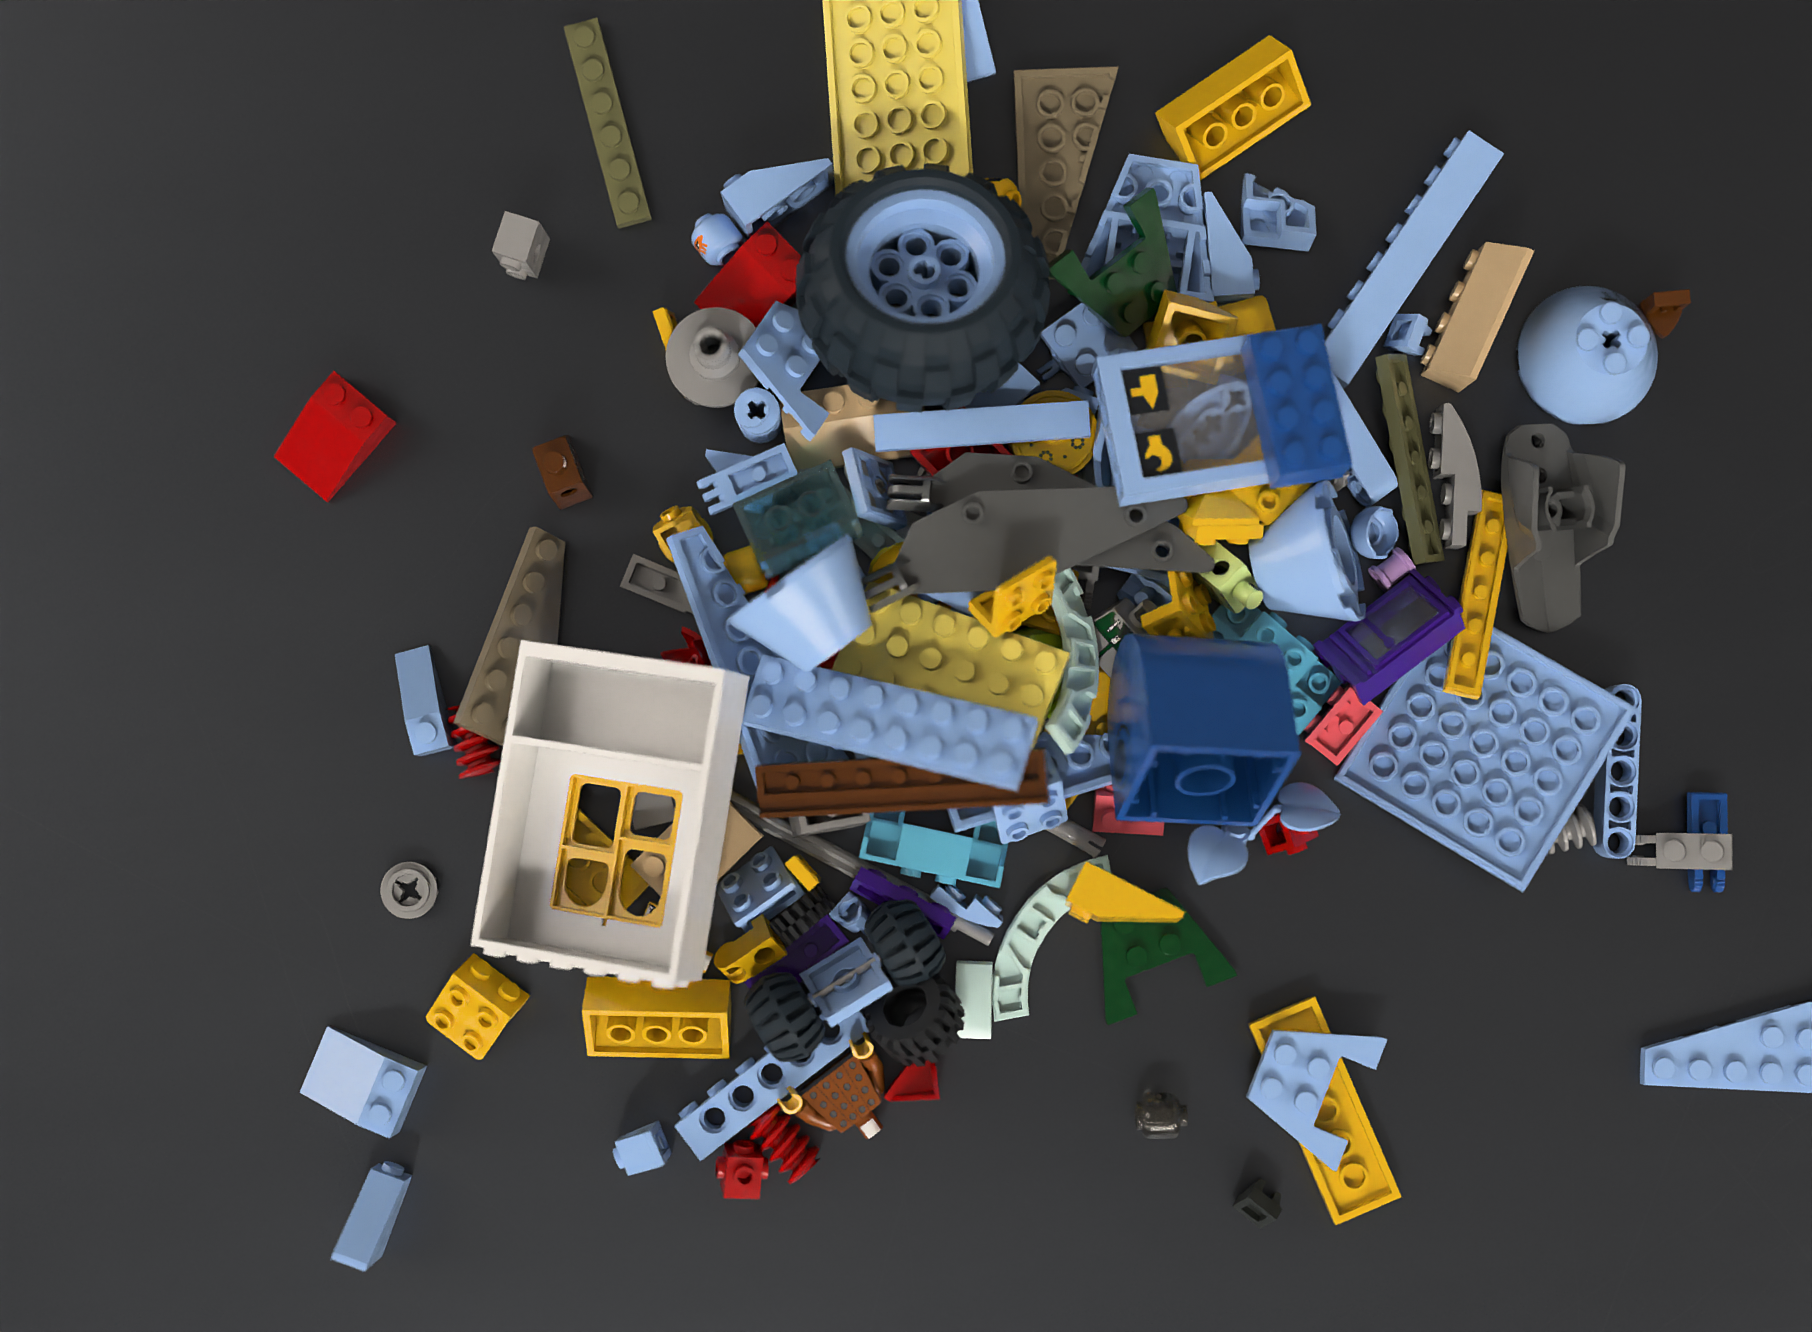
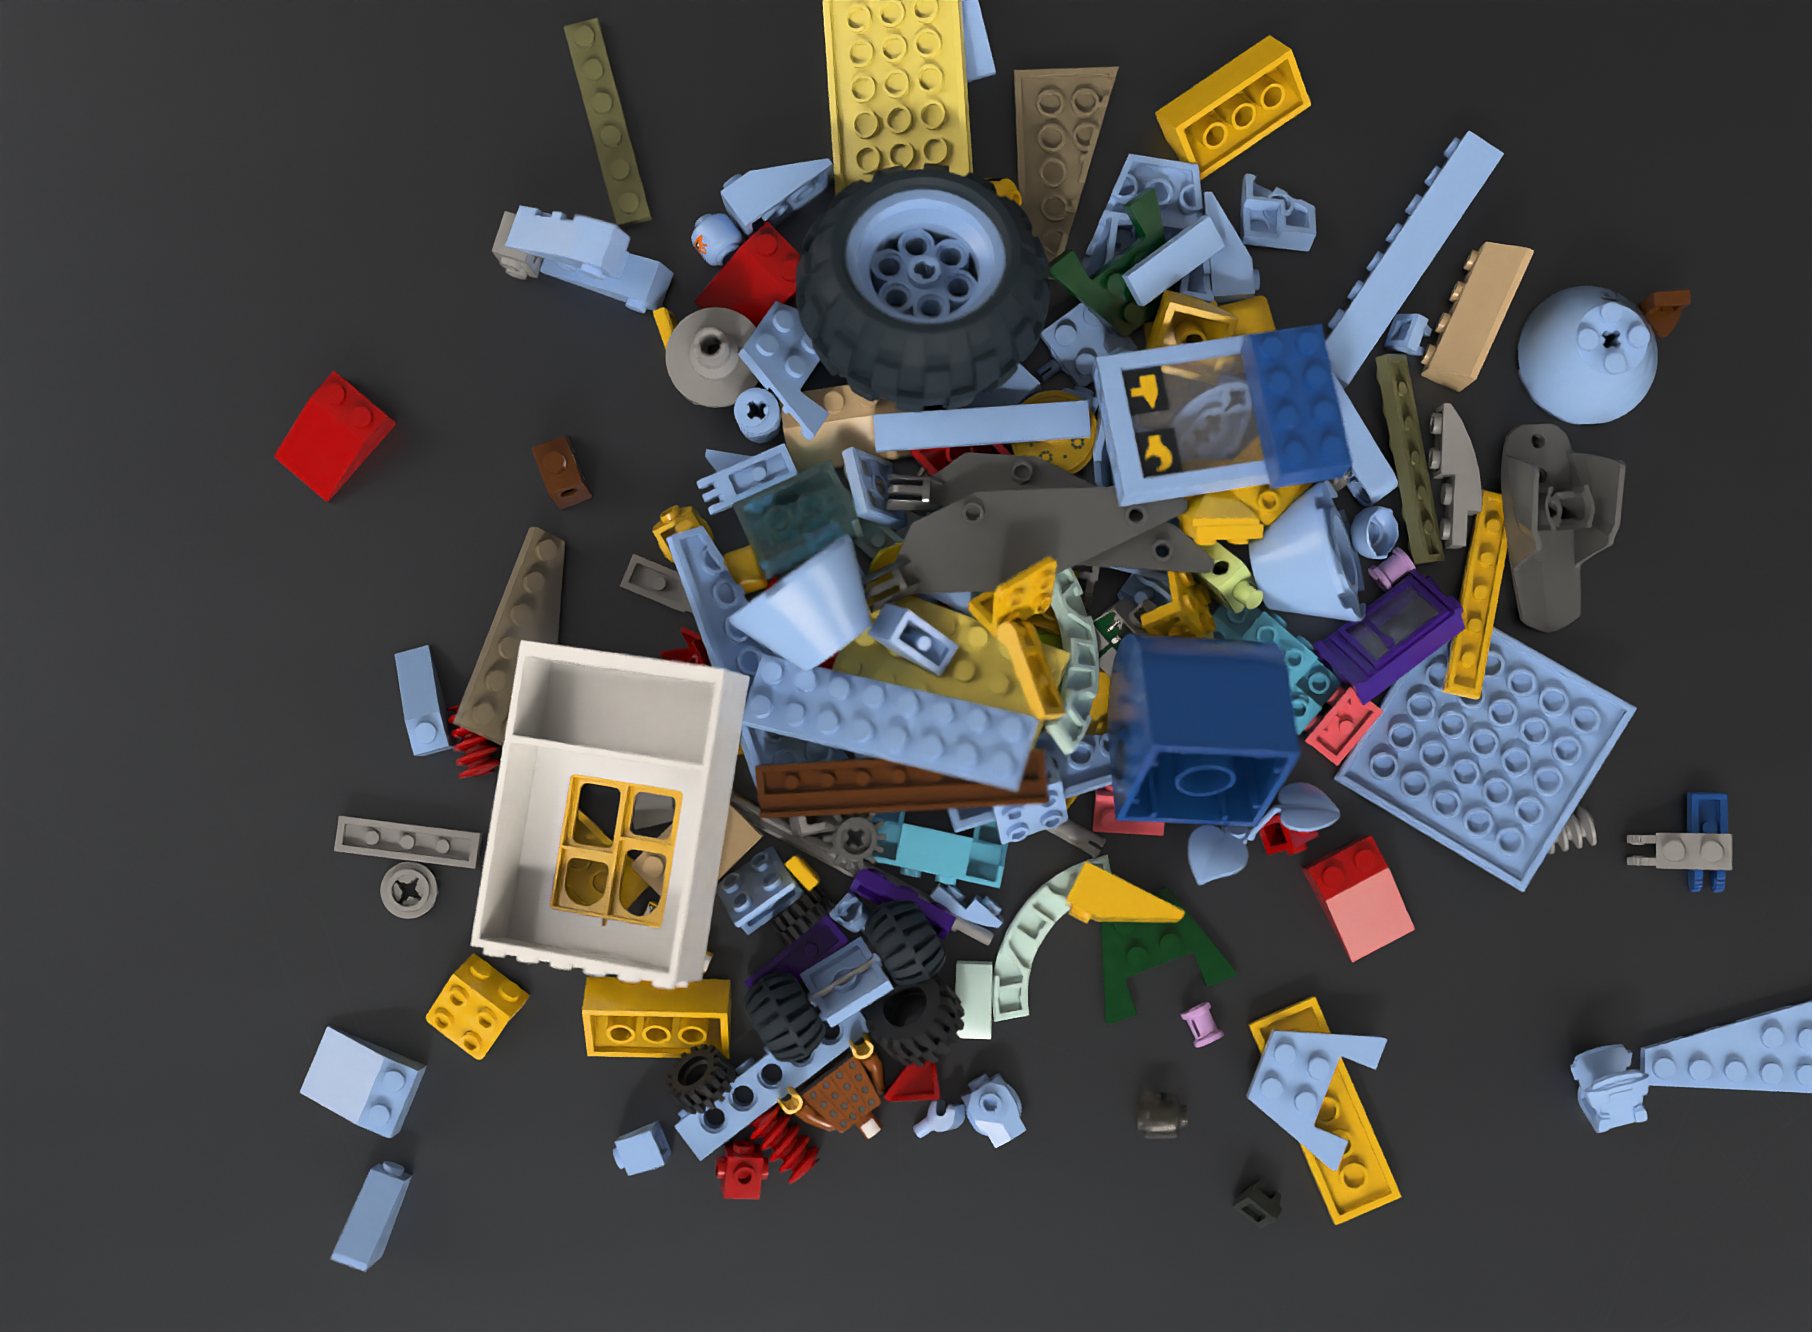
(408, 842): none -> light grey plate
(590, 257): none -> light blue wedge
(700, 1079): none -> black tyre
(750, 952): yellow leg -> none
(852, 852): none -> dark grey gear
(913, 638): none -> light blue slope
(939, 1119): none -> light blue piece
(994, 1109): none -> light blue hand
(1032, 669): none -> yellow plate
(1173, 260): none -> light blue tile
(1202, 1024): none -> lavender bush
(1359, 897): none -> slope
(1607, 1090): none -> light blue piece
(1624, 789): light blue beam -> none

